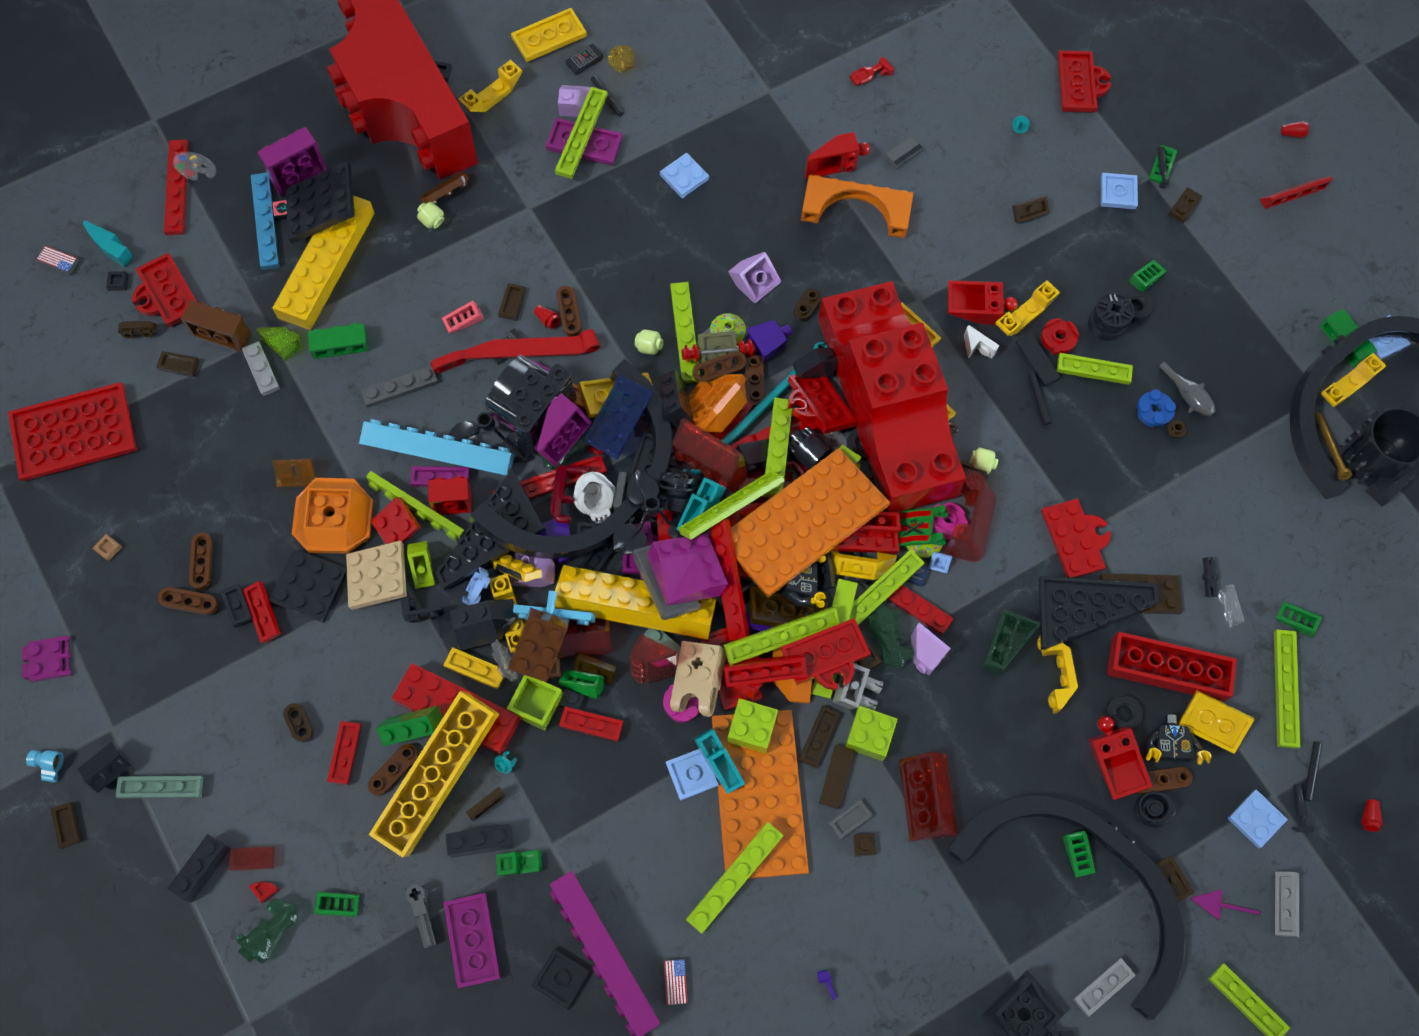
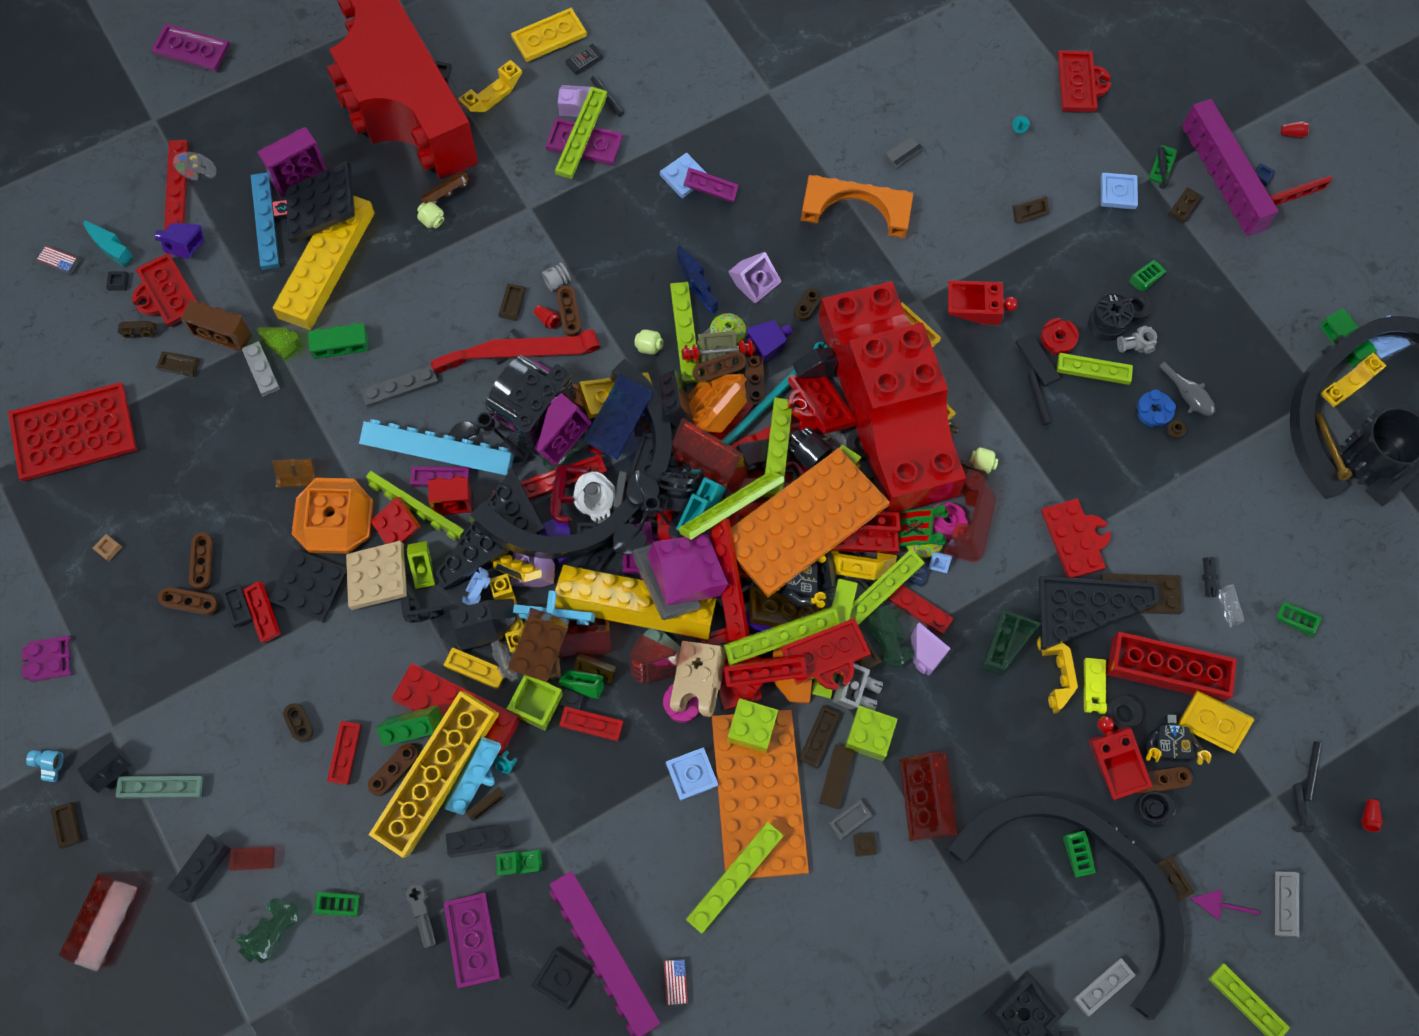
(98, 922): none -> slope
(180, 239): none -> dark purple torso
(190, 47): none -> magenta plate
(263, 890): red tile -> none
(471, 320): coral slope -> none
(475, 772): none -> medium azure plate
(556, 277): none -> light grey piece
(621, 58): clear yellow brick -> none
(695, 276): none -> clear blue slope
(710, 185): none -> magenta plate
(719, 760): teal slope -> none
(824, 977): dark purple hand -> none
(836, 156): red slope -> none
(865, 74): red piece -> none
(976, 340): white slope -> none
(1029, 311): yellow slope -> none
(1095, 685): none -> neon yellow plate
(1138, 342): none -> light grey connector
(1229, 168): none -> magenta brick
(1257, 819): light blue plate -> none
(1264, 173): none -> dark blue tile
(1286, 689): lime plate -> none

